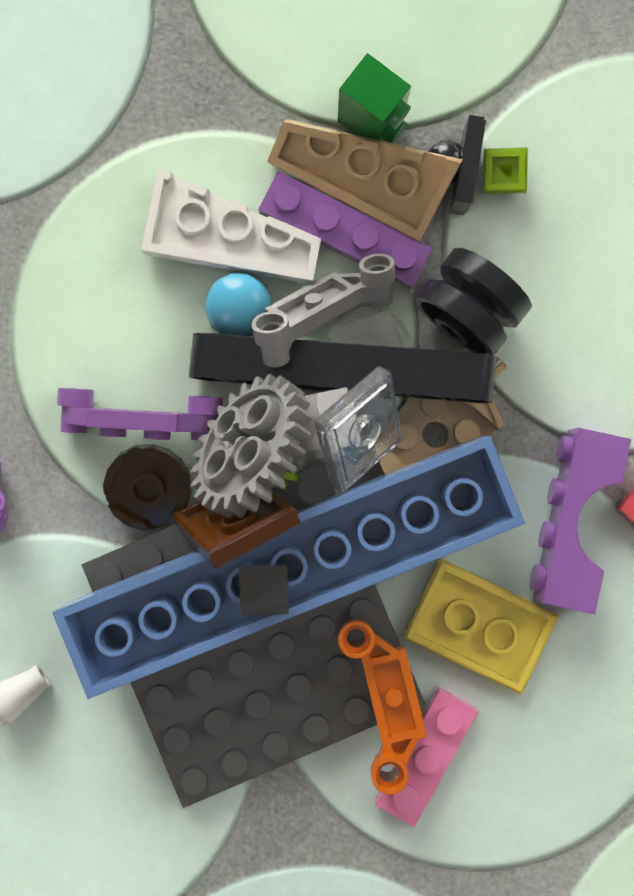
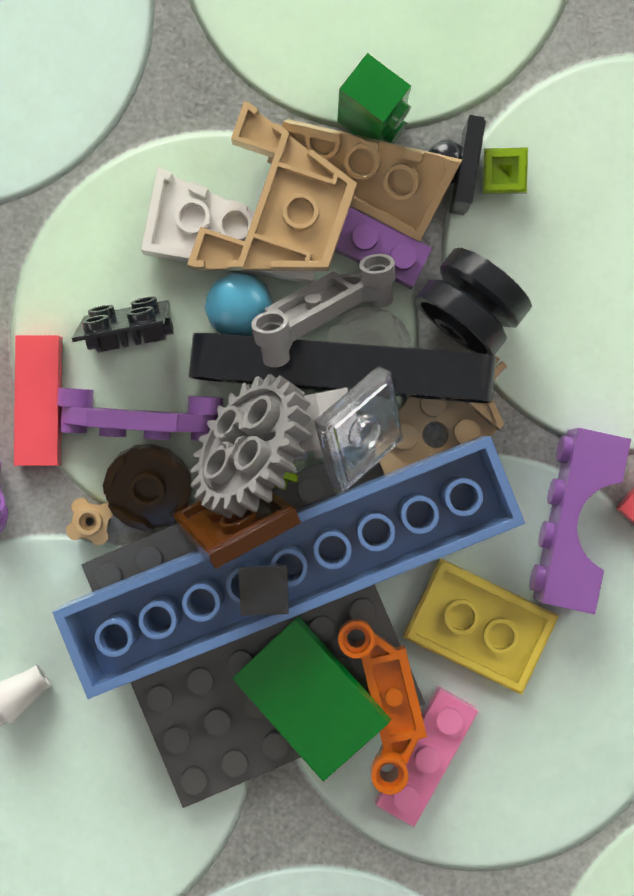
(36, 394): none -> coral tile
(80, 529): none -> tan plate
(104, 323): none -> black hinge
(296, 213): none -> tan wing
(311, 699): none -> green tile

